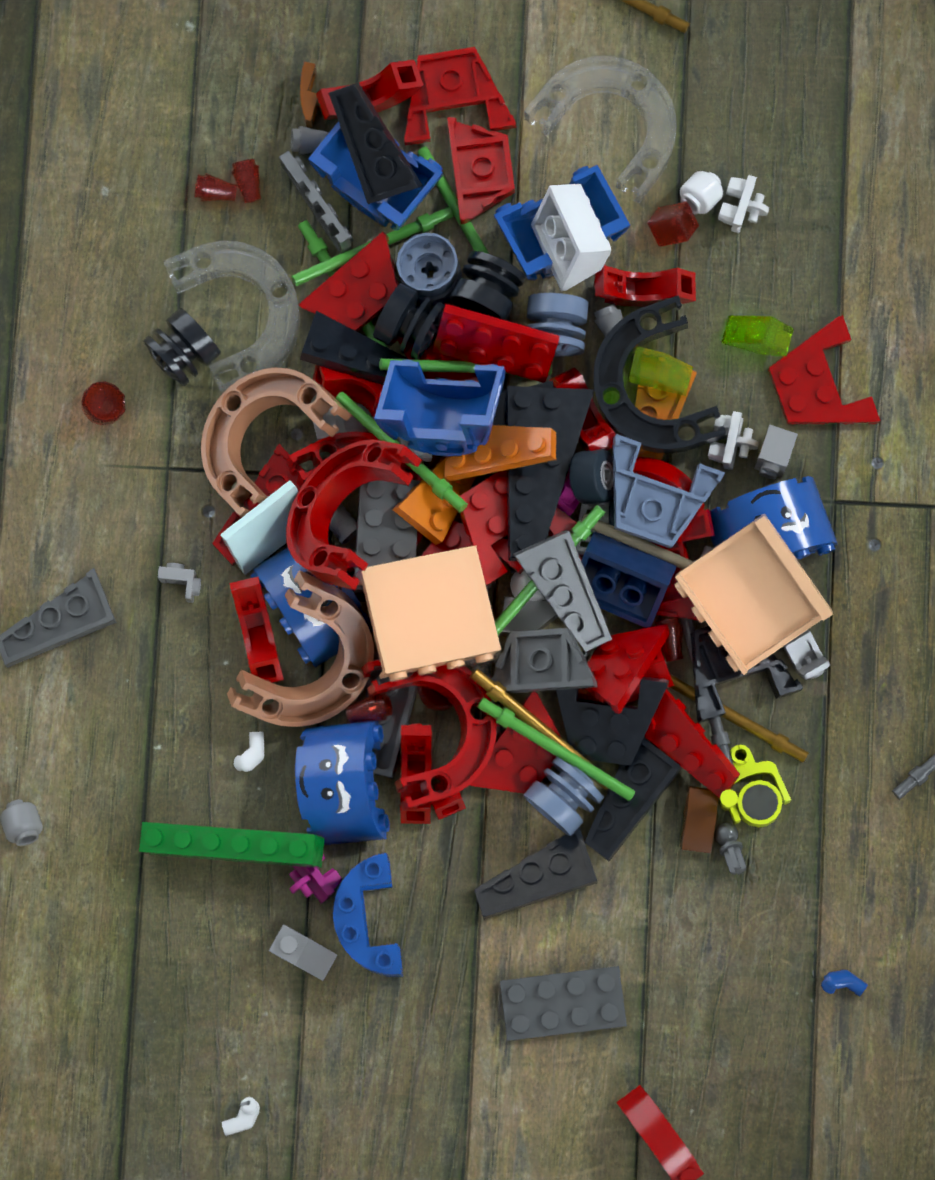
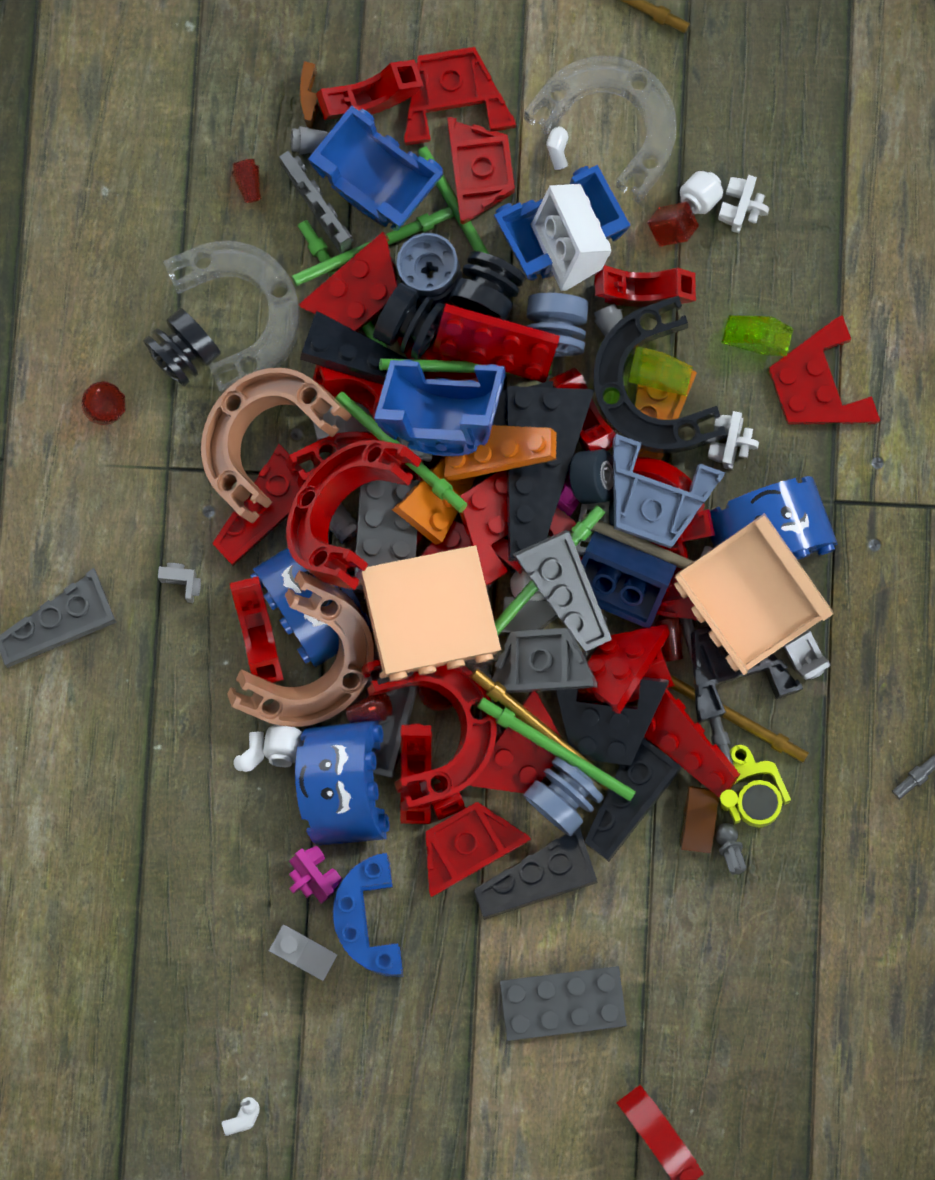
(21, 822): light grey head -> none
(214, 189): clear red cone -> none
(232, 844): green brick -> none
(261, 529): light aqua tile -> none
(281, 745): none -> white head
(373, 150): black wing -> none
(467, 845): none -> red wing
(556, 144): none -> white arm
(775, 452): light grey brick -> none
(842, 979): blue arm -> none

